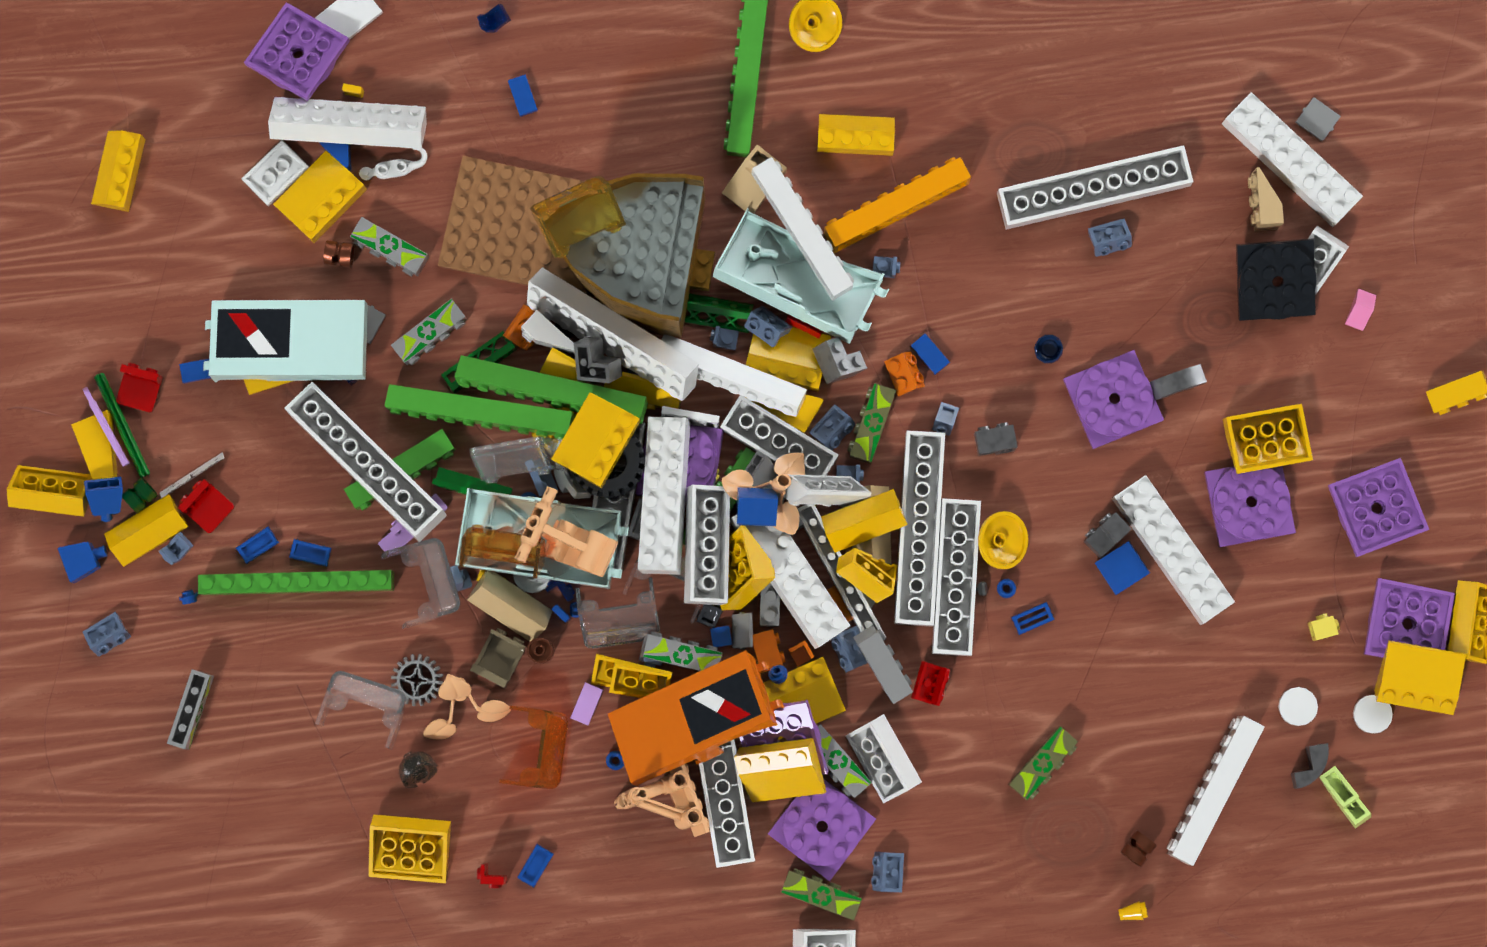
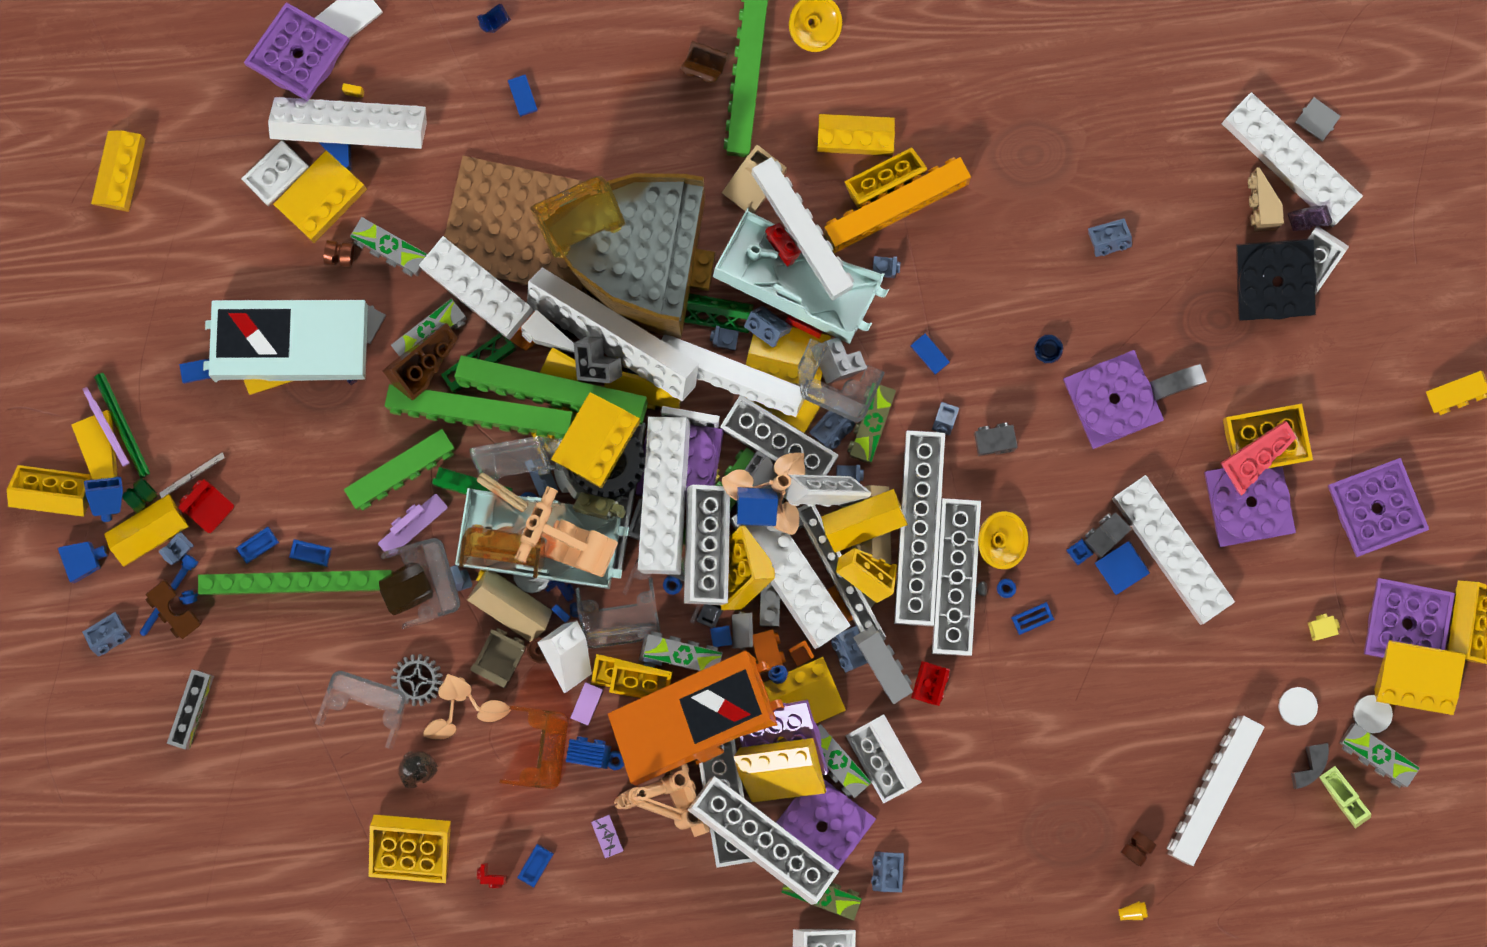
(139, 387): red bracket -> none
(182, 623): none -> reddish brown arch
(187, 564): none -> blue piece
(365, 462): white brick -> none
(393, 168): white piece -> none
(405, 588): none -> dark brown slope
(417, 366): none -> reddish brown wedge
(476, 288): none -> white brick
(502, 492): none -> tan axle
(567, 654): none -> white slope
(588, 753): none -> blue brick
(598, 506): none -> olive hinge
(607, 836): none -> lavender tile
(677, 589): none -> blue plate
(704, 62): none -> reddish brown bracket
(763, 840): none -> white brick
(783, 244): none -> red bracket
(849, 402): none -> clear windscreen
(885, 176): none -> yellow slope
(904, 373): orange bracket -> none
(1042, 763): olive brick -> none
(1079, 552): none -> blue tile
(1094, 187): white brick -> none
(1249, 462): none -> coral wing
(1308, 217): none -> clear purple slope
(1361, 309): bright pink slope -> none
(1379, 755): none -> light grey brick

